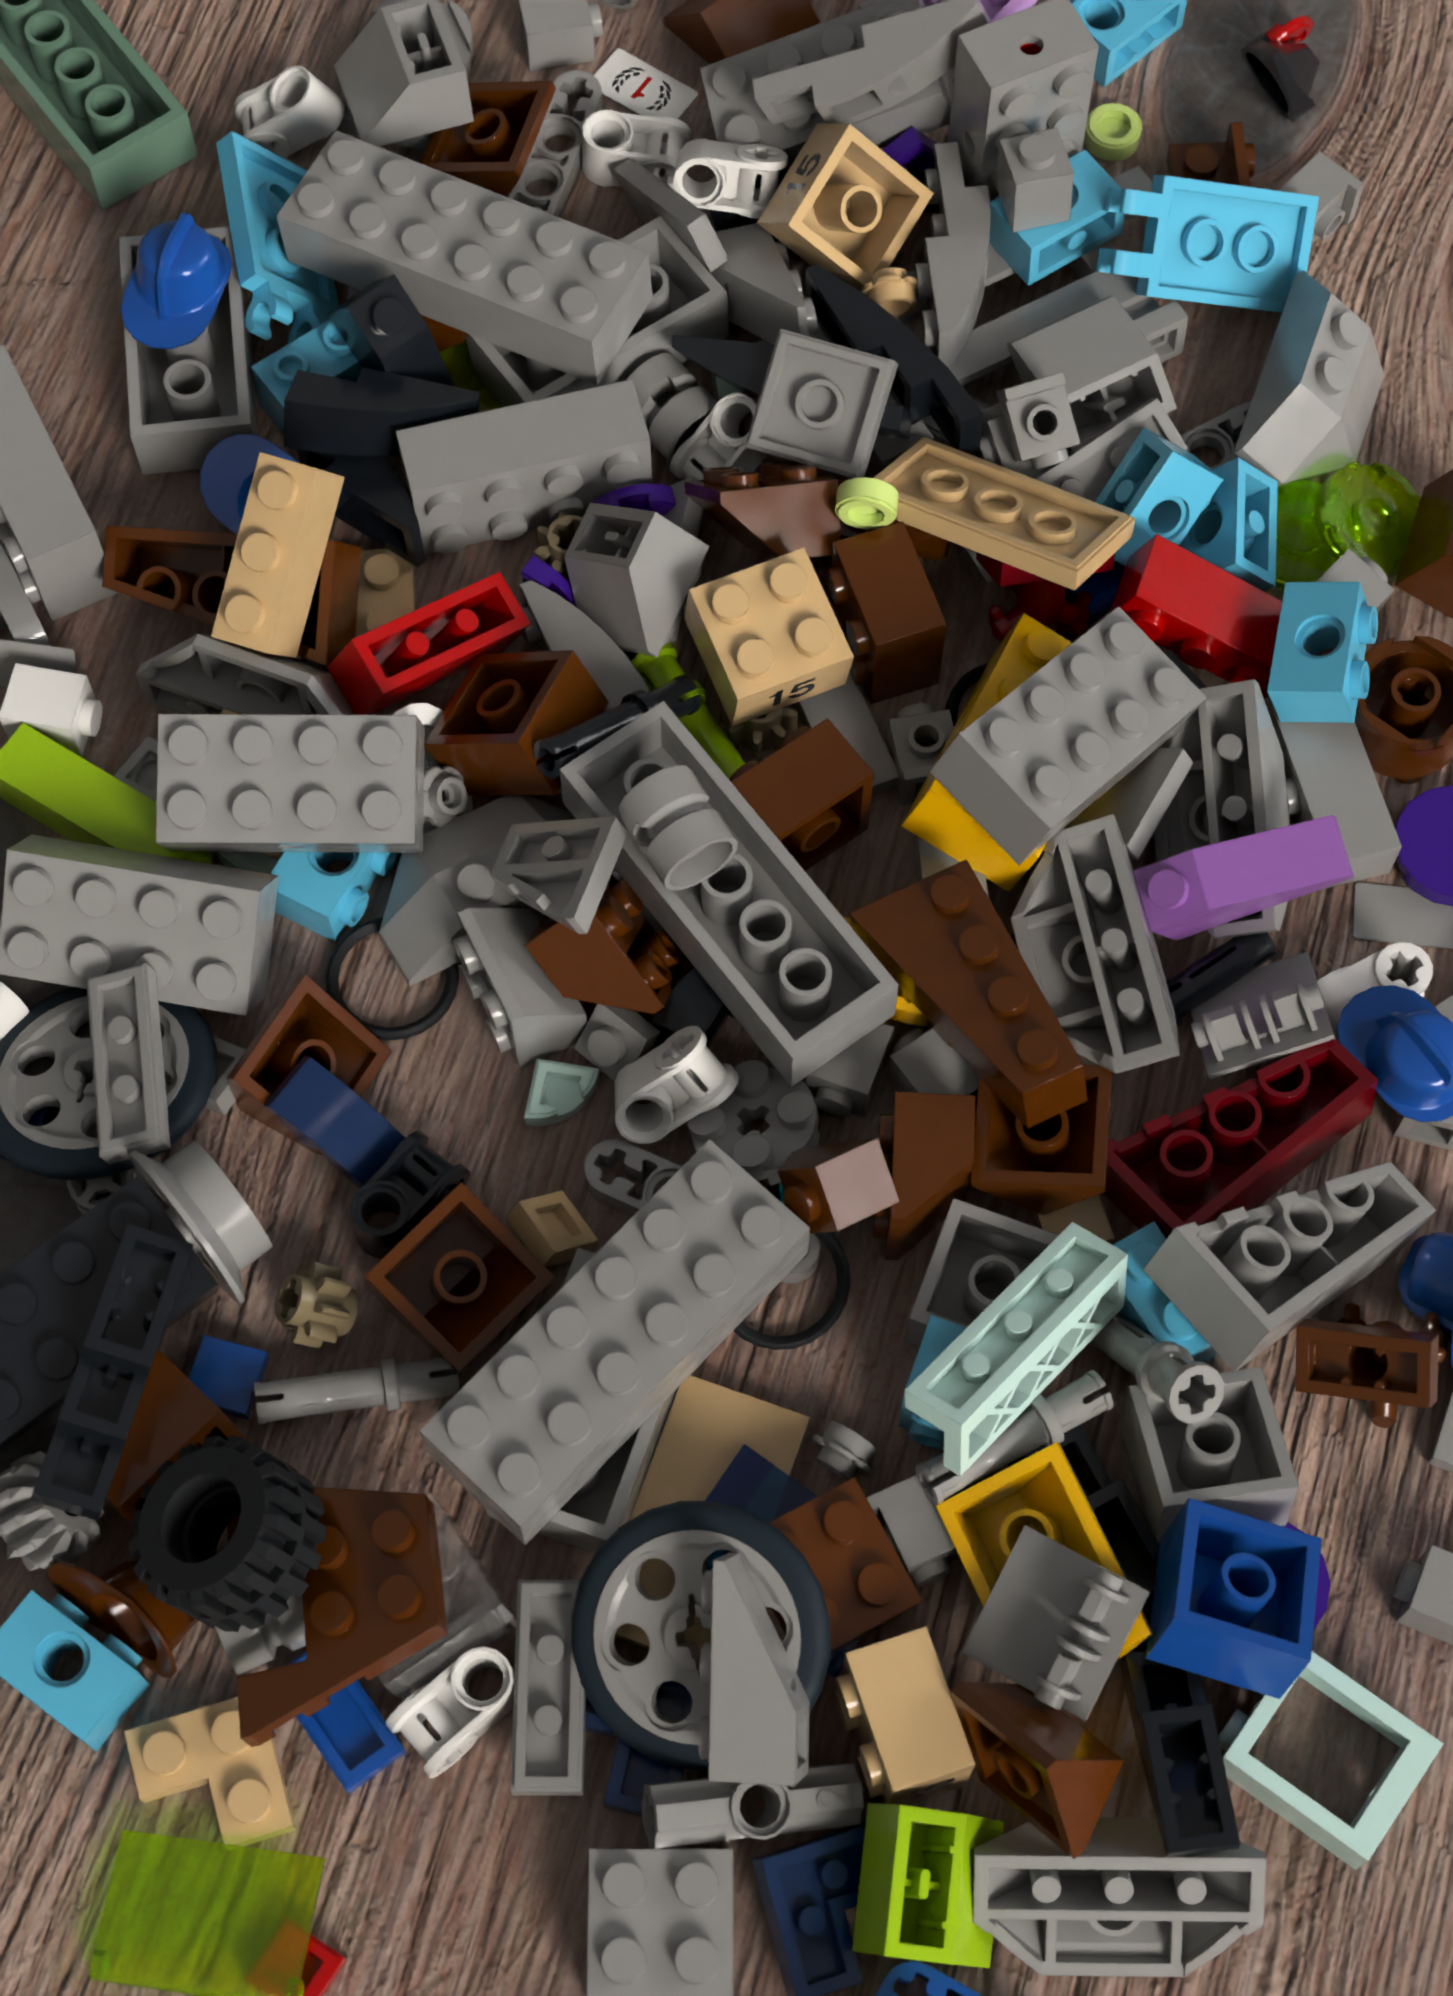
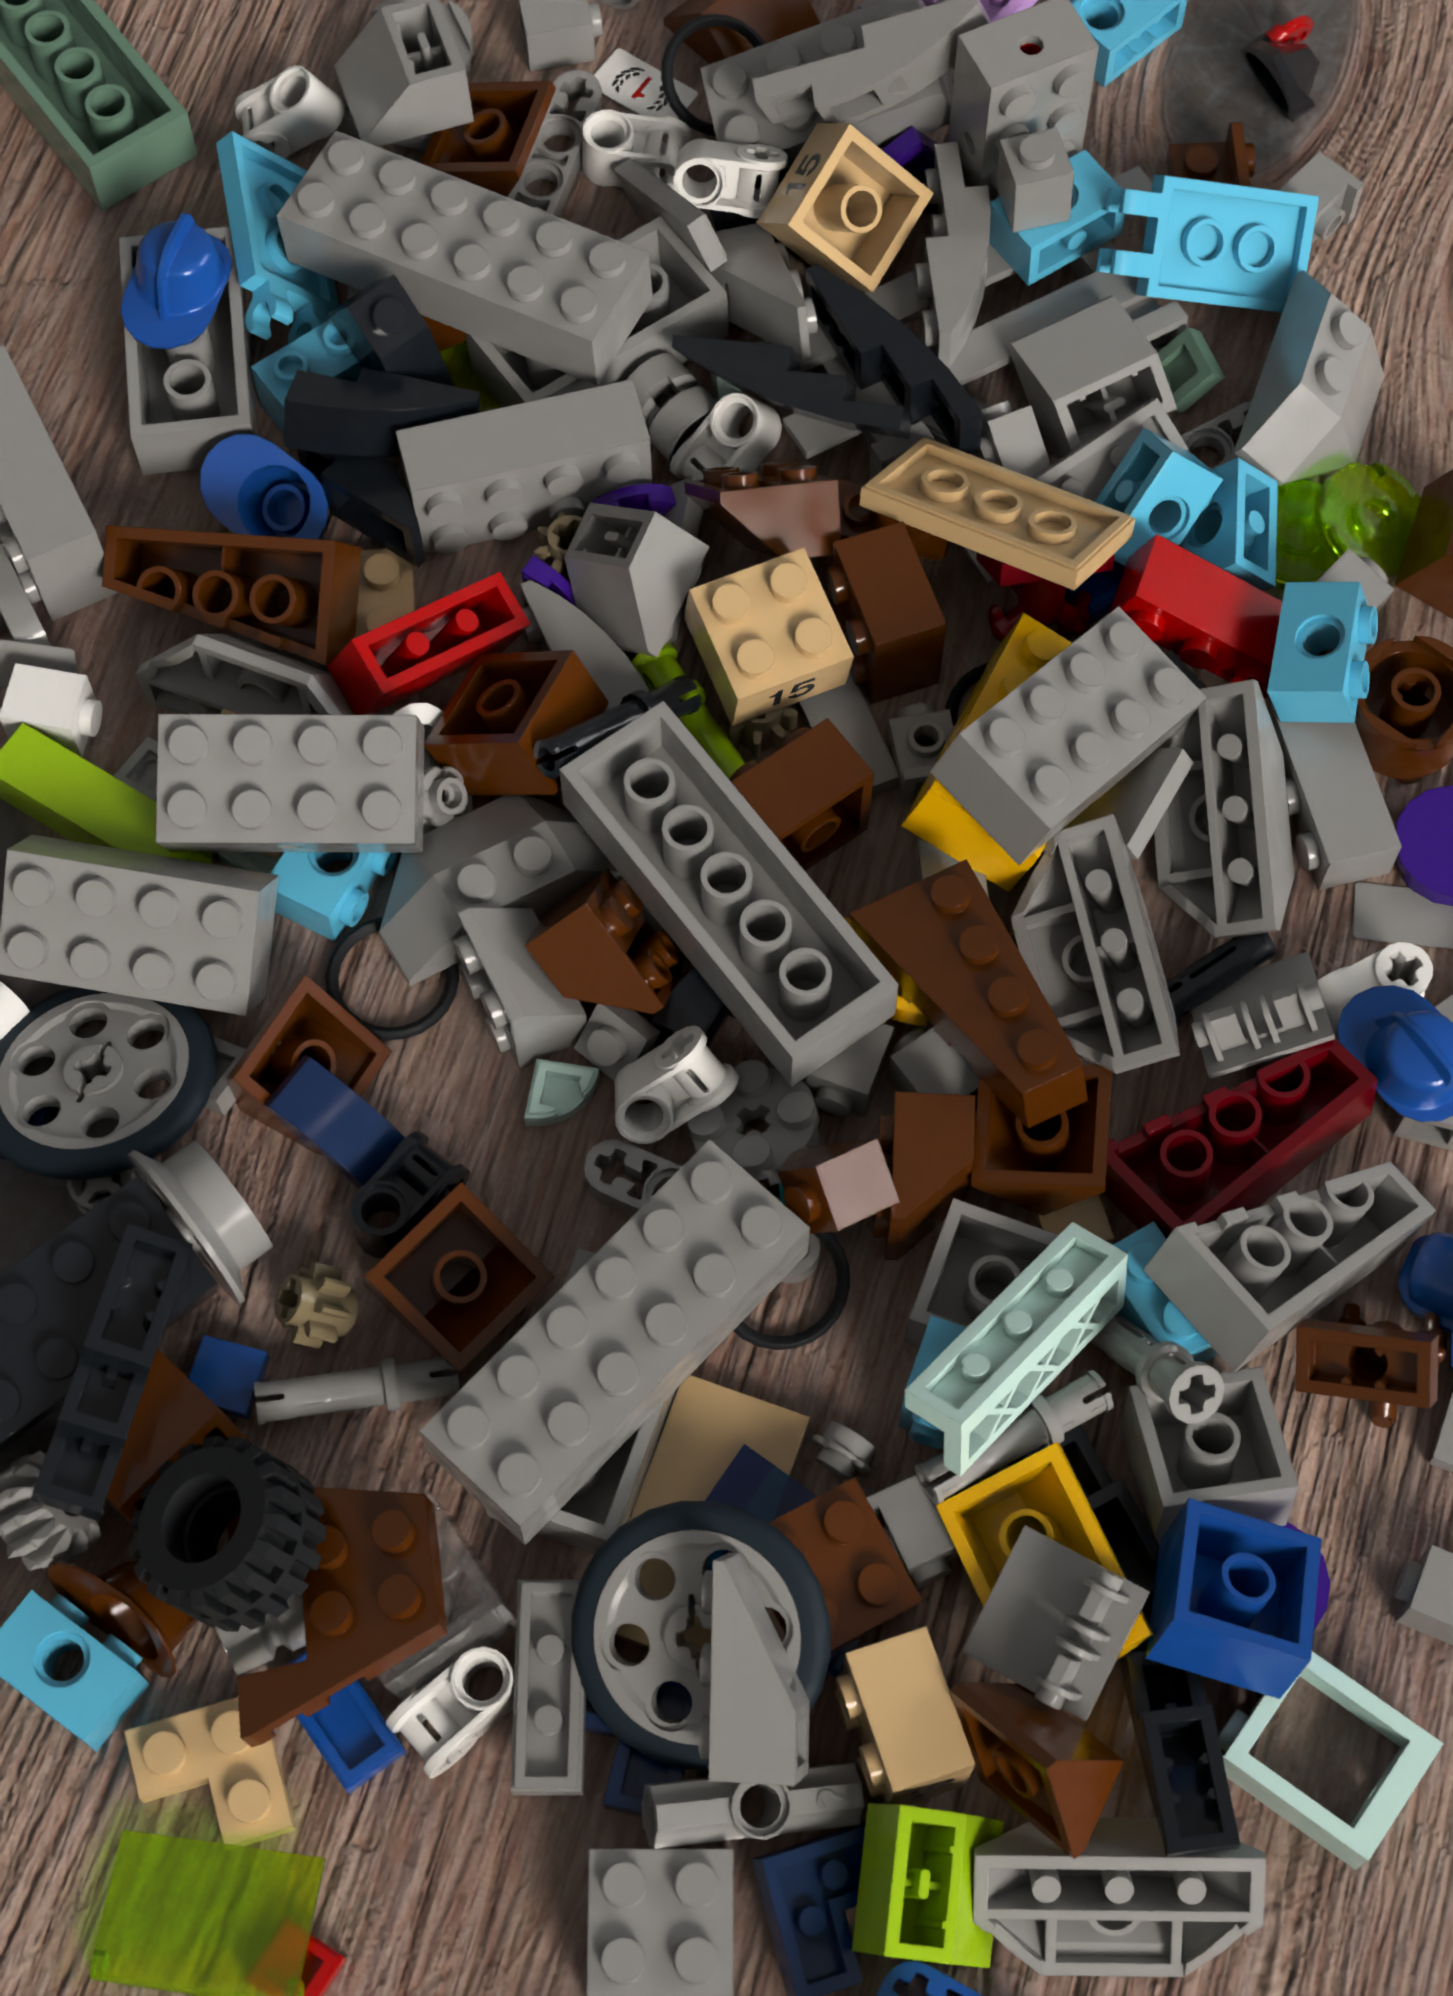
(128, 1063): light grey tile -> none
(277, 556): tan brick -> none
(551, 1228): tan plate -> none
(561, 866): light grey wing -> none
(670, 53): none -> black tyre
(681, 836): light grey wheel -> none
(821, 404): light grey tile -> none
(866, 503): yellowish green tile -> none
(893, 290): tan plate -> none
(1019, 407): light grey brick -> none
(1113, 132): yellowish green tile -> none
(1189, 368): none -> sand green plate
(1241, 876): medium lavender slope -> none

